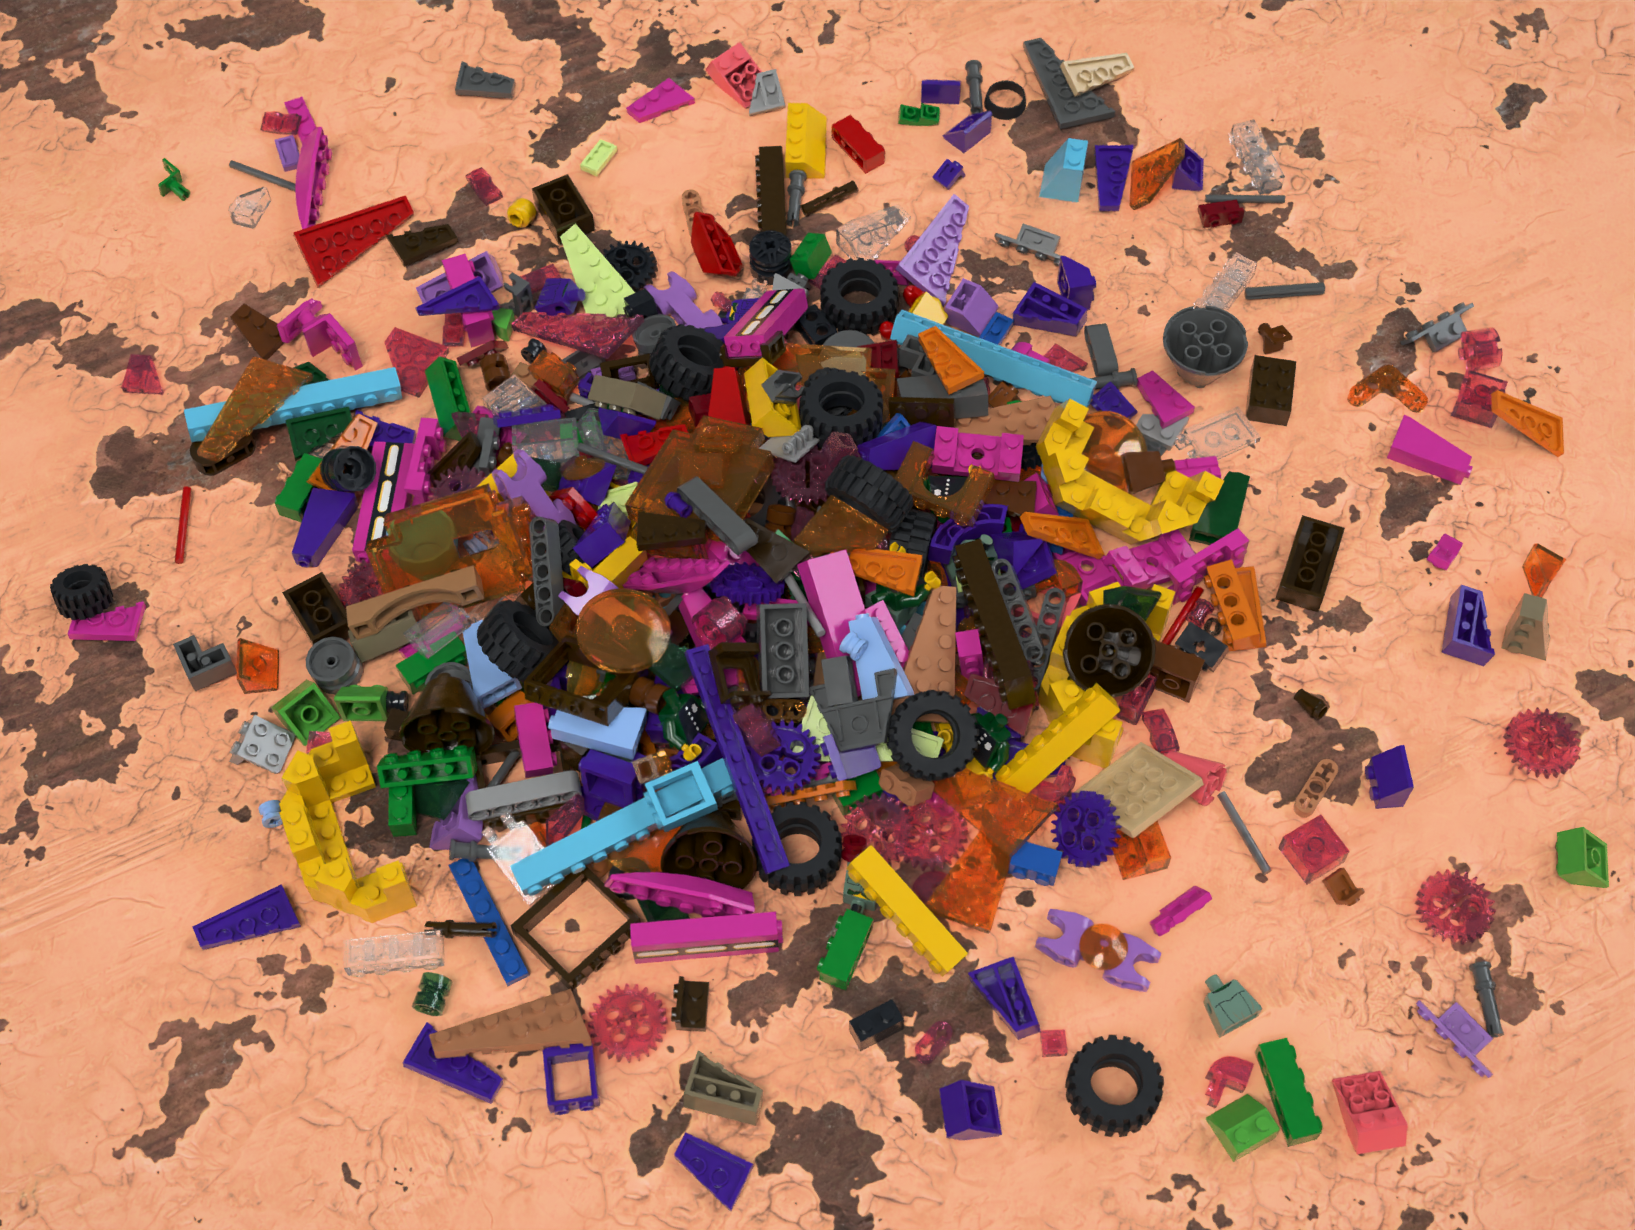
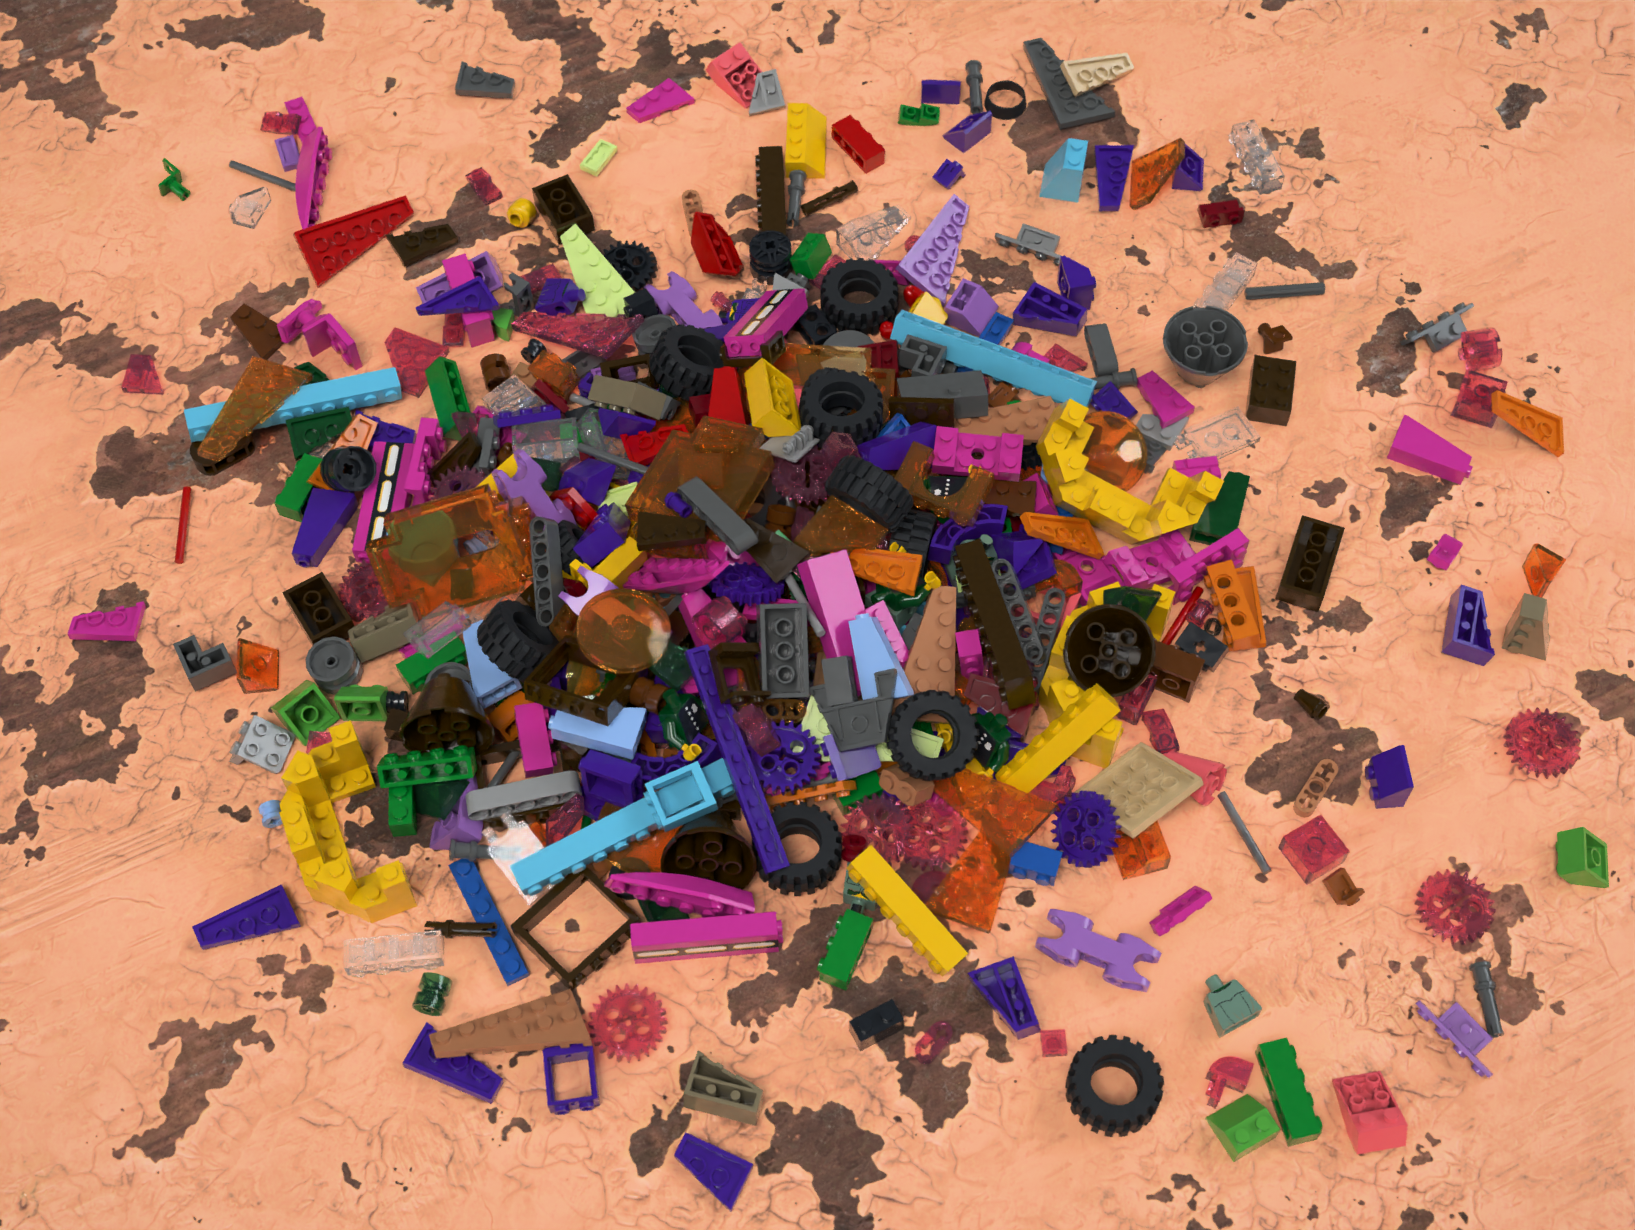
(81, 592): black tyre -> none
(375, 613): medium nougat arch -> none
(474, 356): dark red wing -> none
(583, 468): clear orange dish -> none
(652, 767): clear orange brick -> none
(691, 1005): dark brown bracket -> none
(781, 387): dark grey hinge -> none
(853, 646): light blue wheel -> none
(949, 361): orange wing -> none
(970, 1111): dark purple slope -> none
(1099, 956): clear orange dish -> none
(1145, 469): reddish brown torso -> none
(1246, 198): dark grey bar -> none
(1385, 382): clear orange beam -> none

